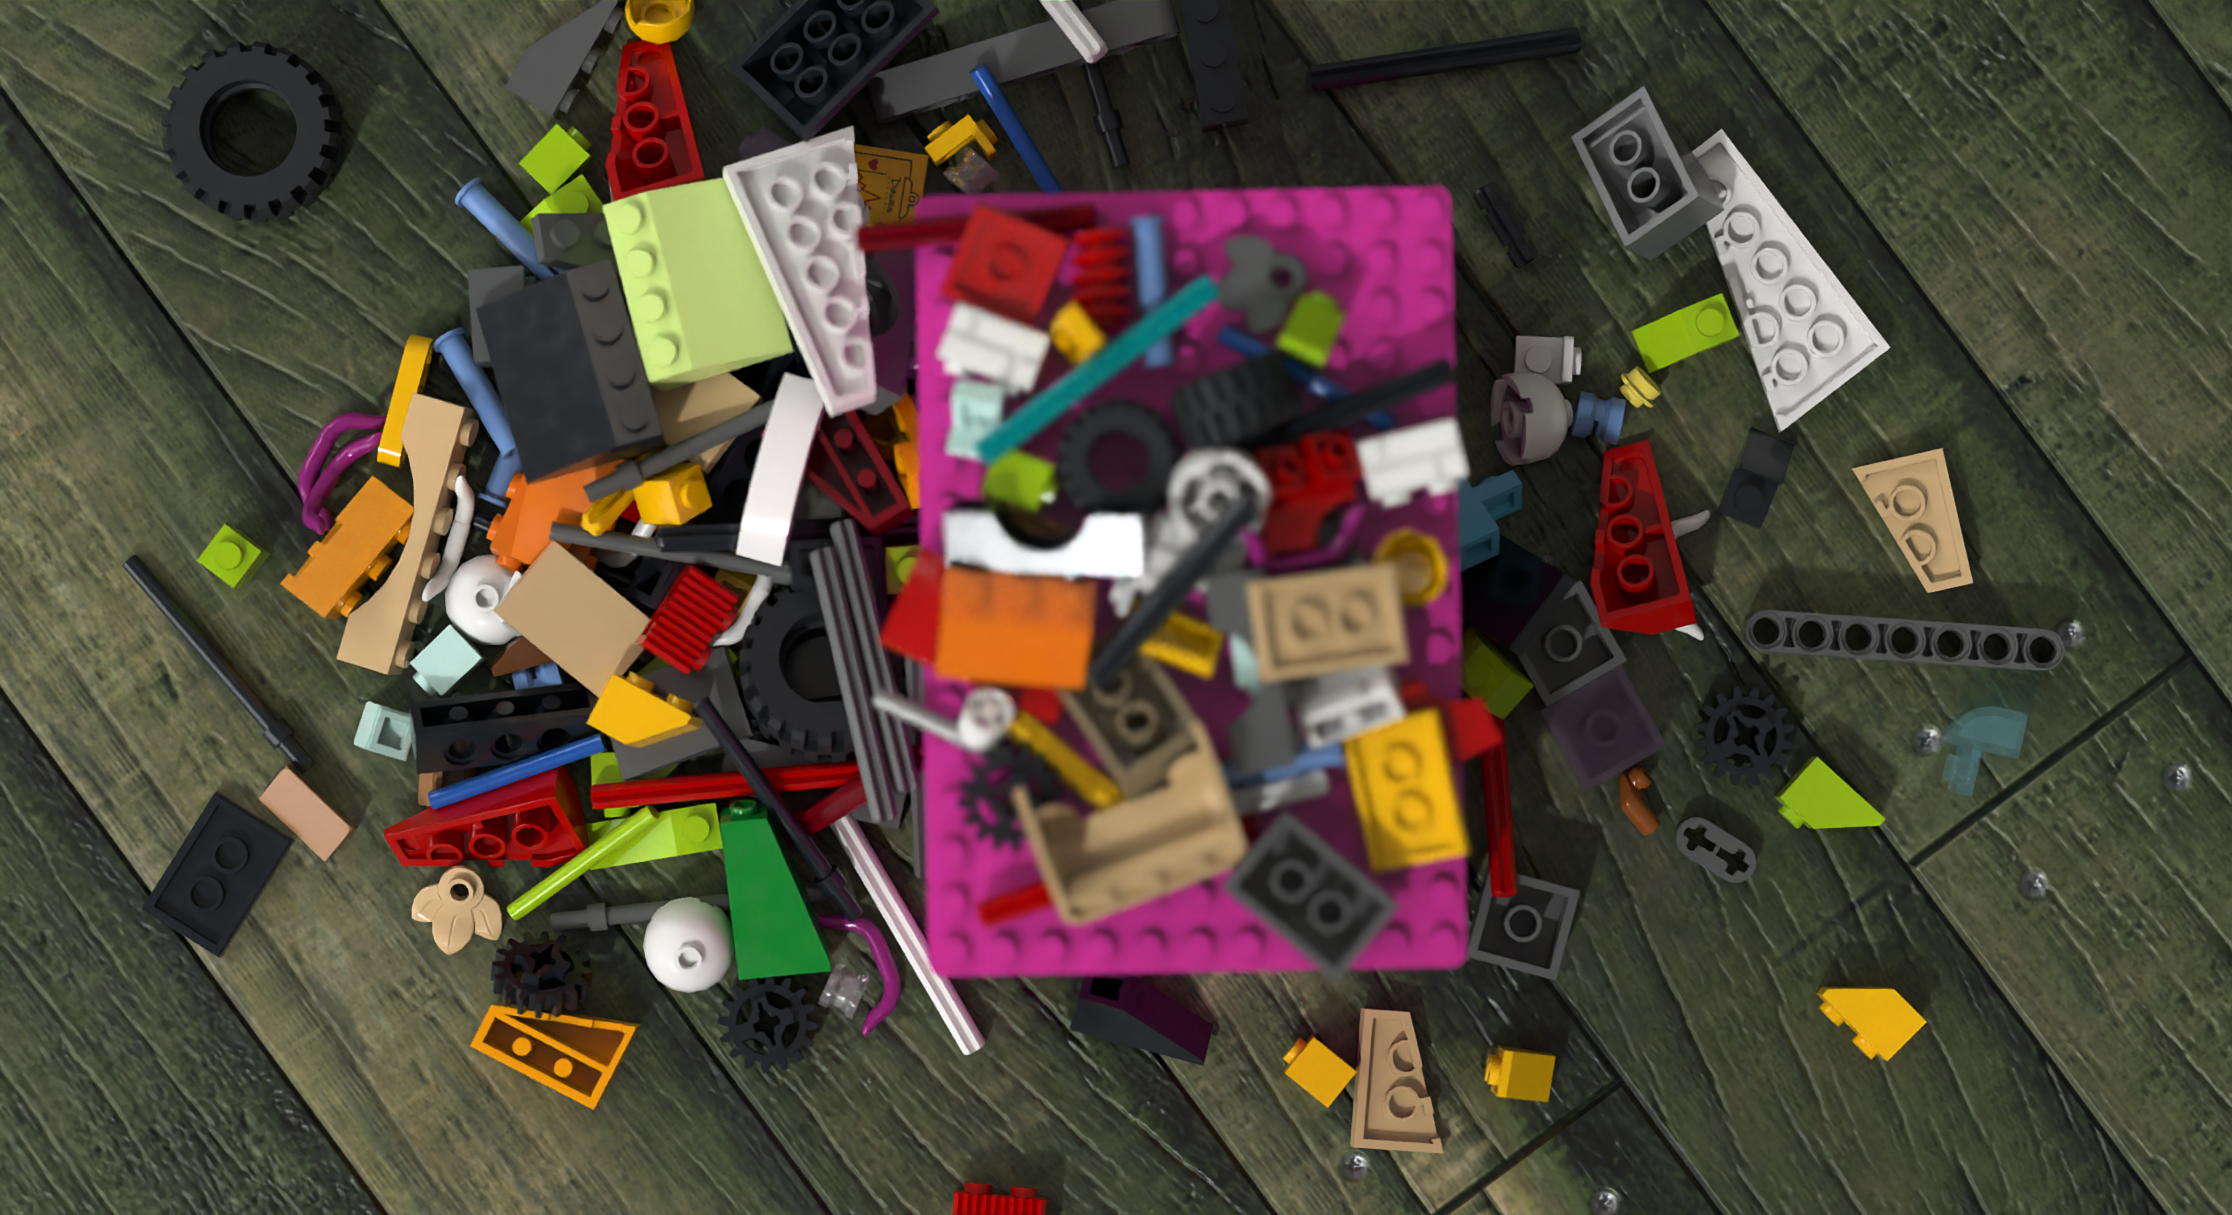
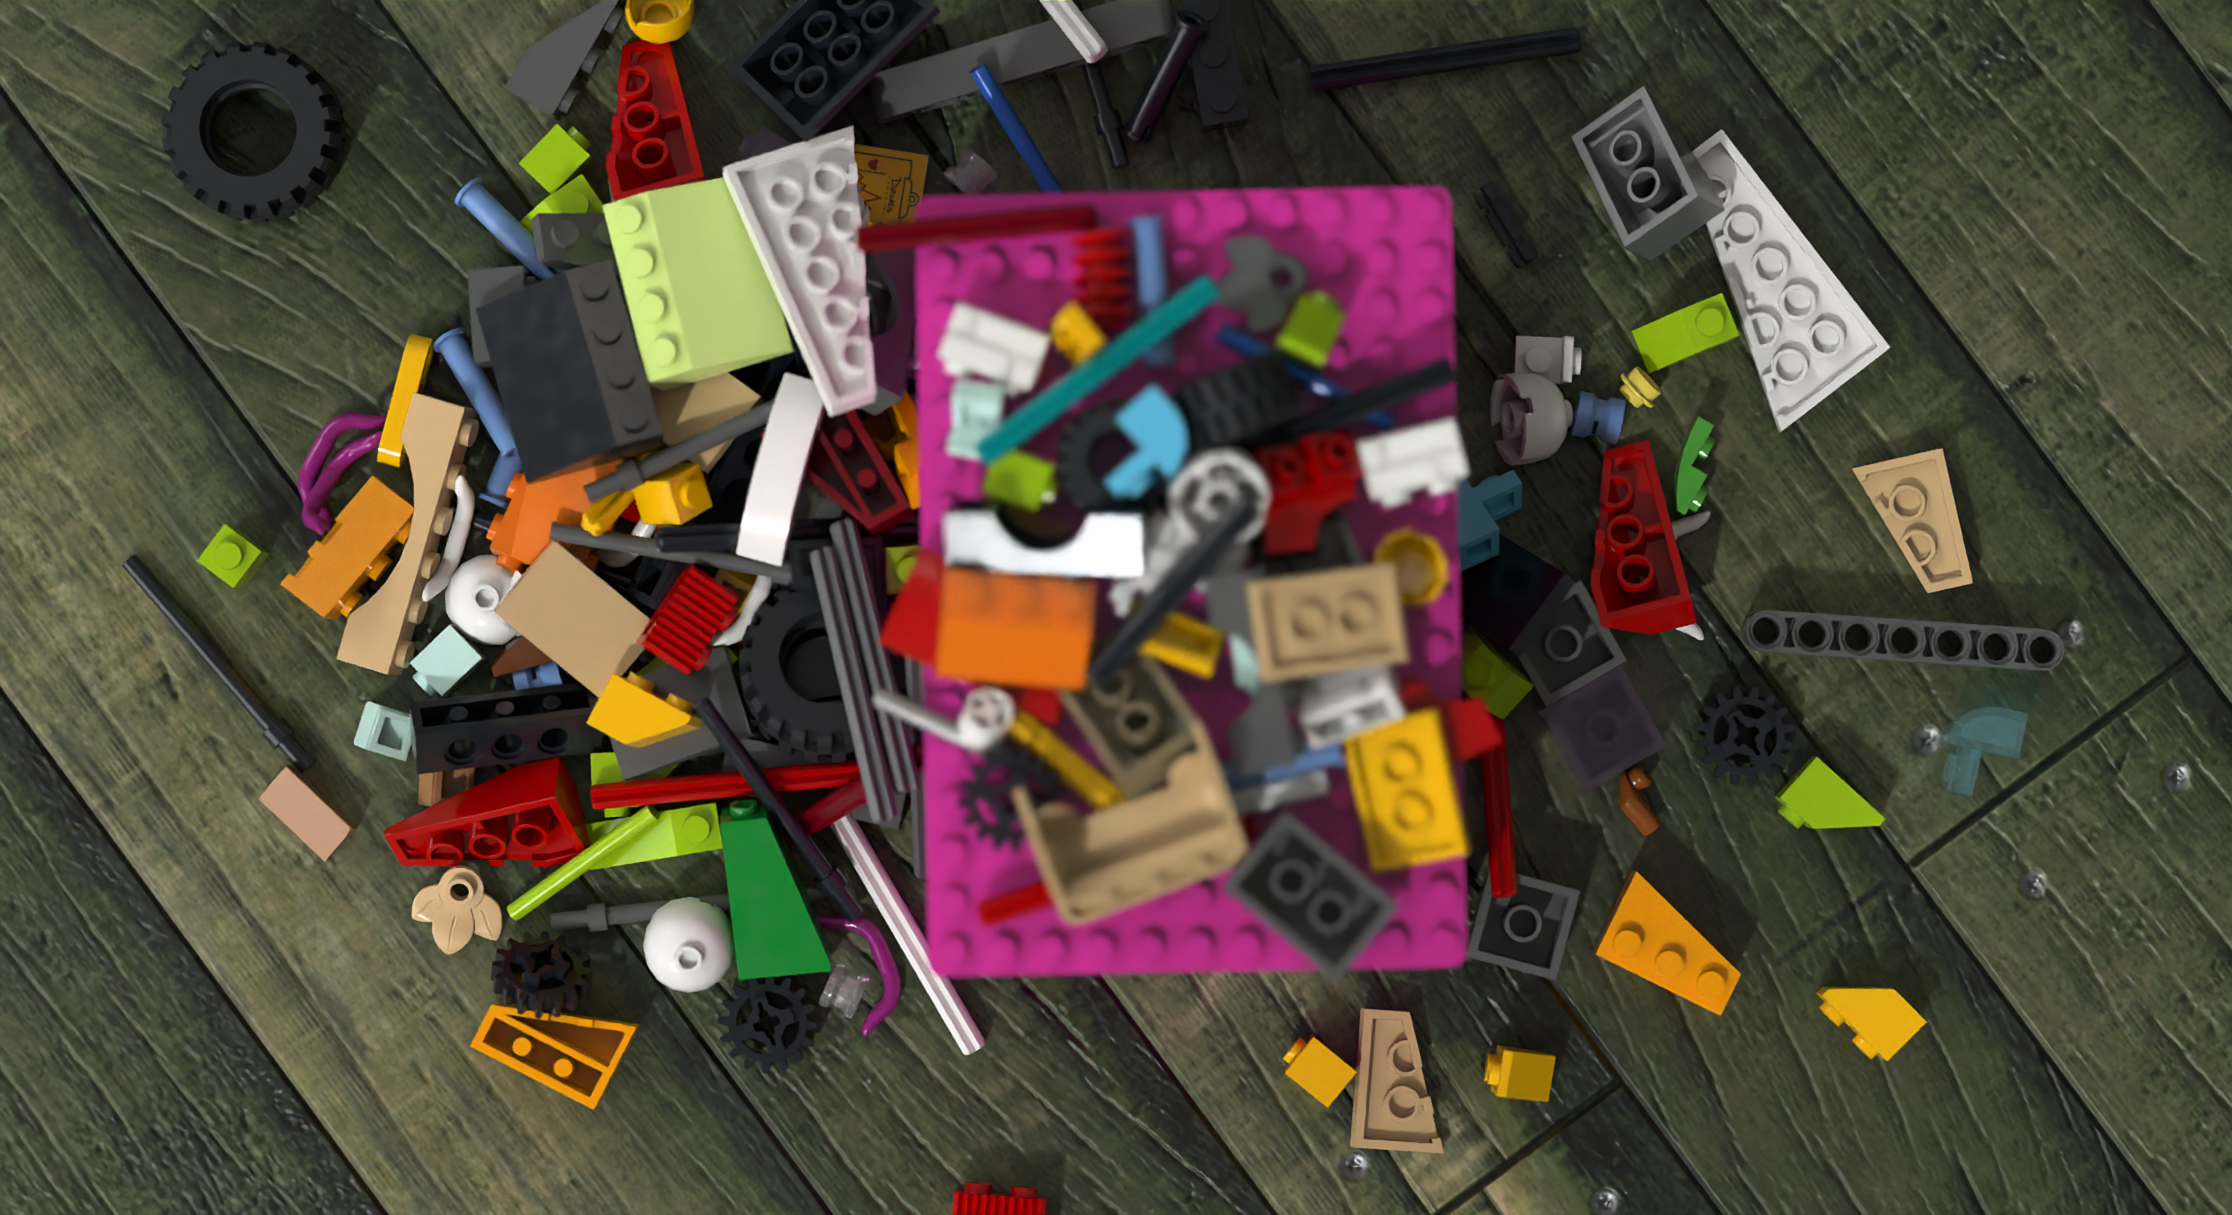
(218, 874): black tile -> none
(517, 771): blue bar -> none
(950, 138): yellow bracket -> none
(1004, 264): red plate -> none
(1139, 1016): slope -> none
(1159, 434): none -> medium azure brick
(1166, 74): none -> black pin
(1308, 561): magenta animal -> none
(1663, 947): none -> light orange wedge
(1688, 481): none -> bright green slope
(1720, 839): dark grey beam -> none
(1755, 478): black slope -> none

